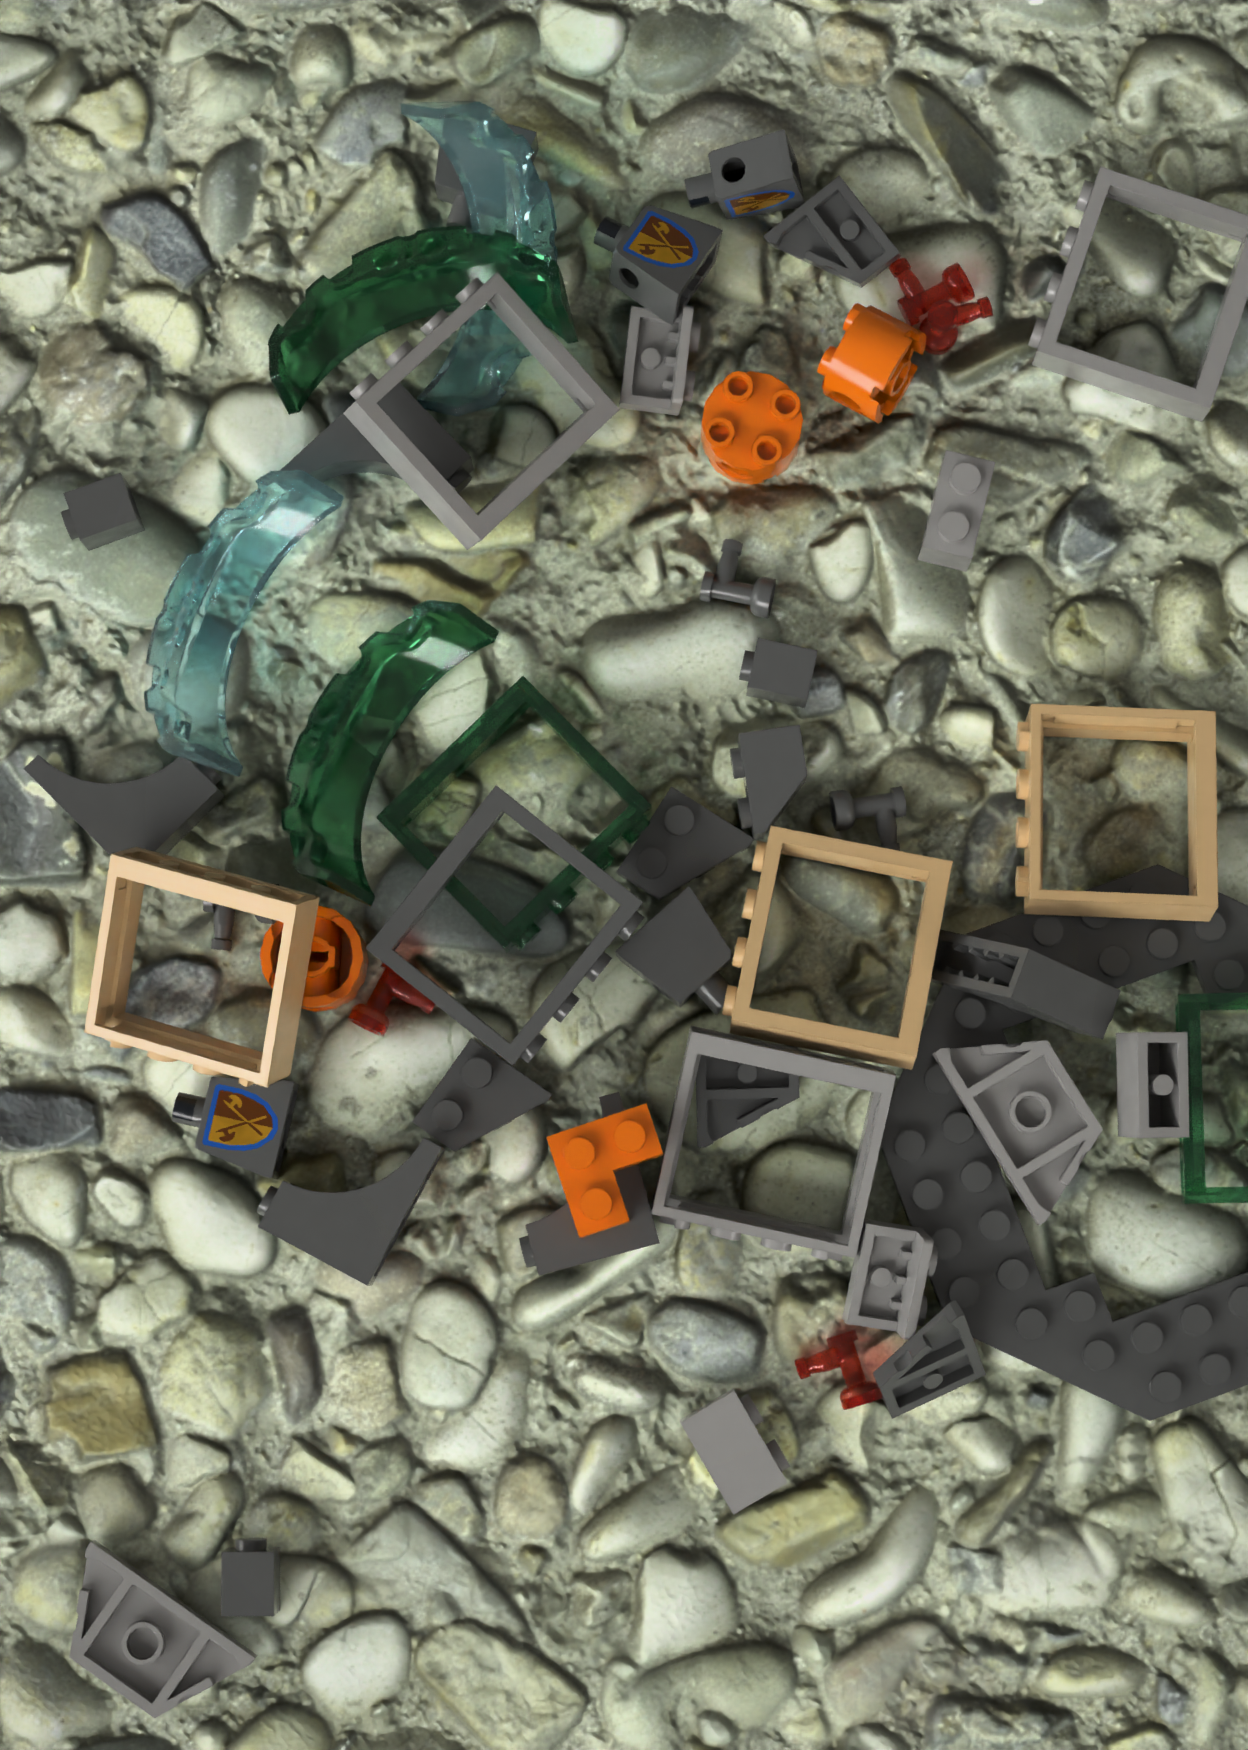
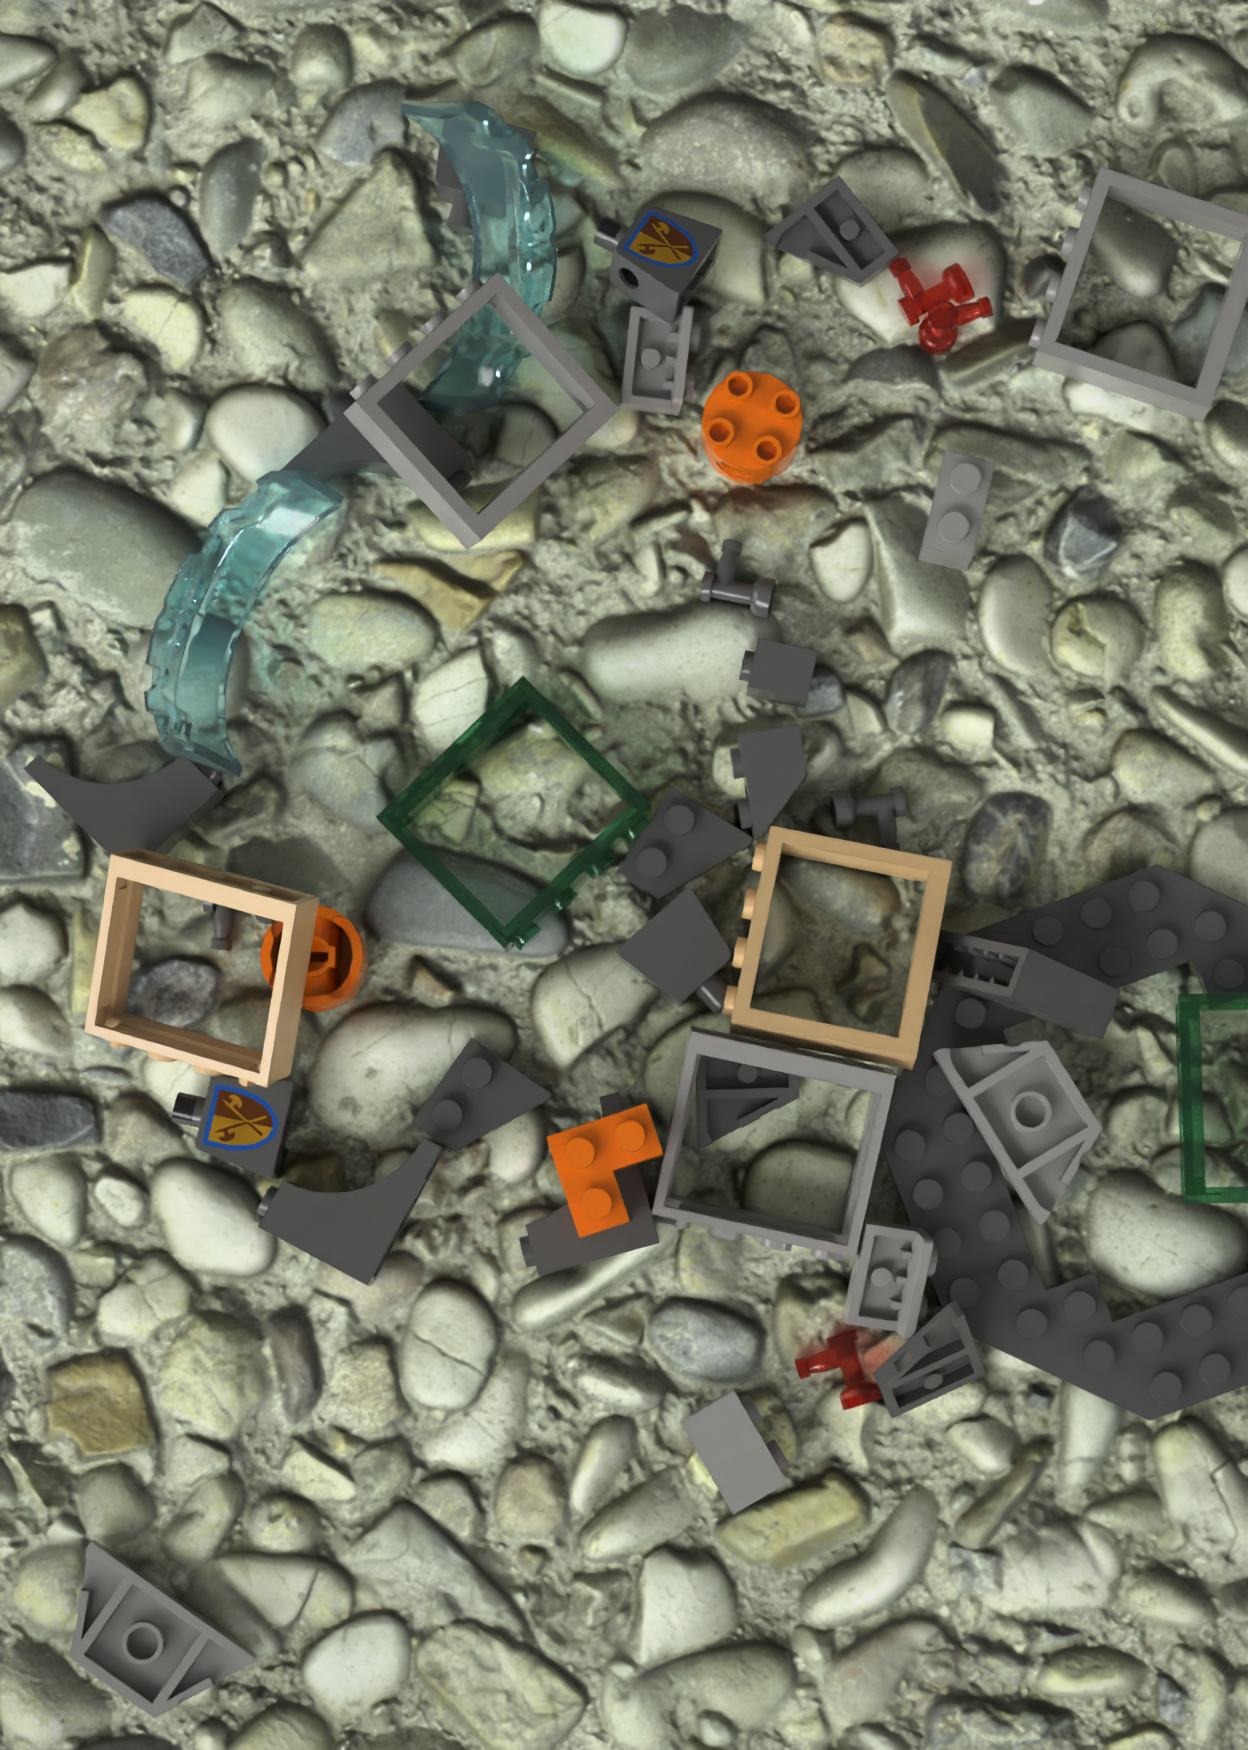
(102, 512): dark grey brick -> none
(250, 1579): dark grey brick -> none
(354, 727): clear green windscreen -> none
(390, 984): clear red piece -> none
(400, 284): clear green windscreen -> none
(438, 876): dark grey window -> none
(750, 178): dark grey torso -> none
(871, 362): orange brick -> none
(1121, 723): tan window -> none
(1152, 1084): light grey brick -> none

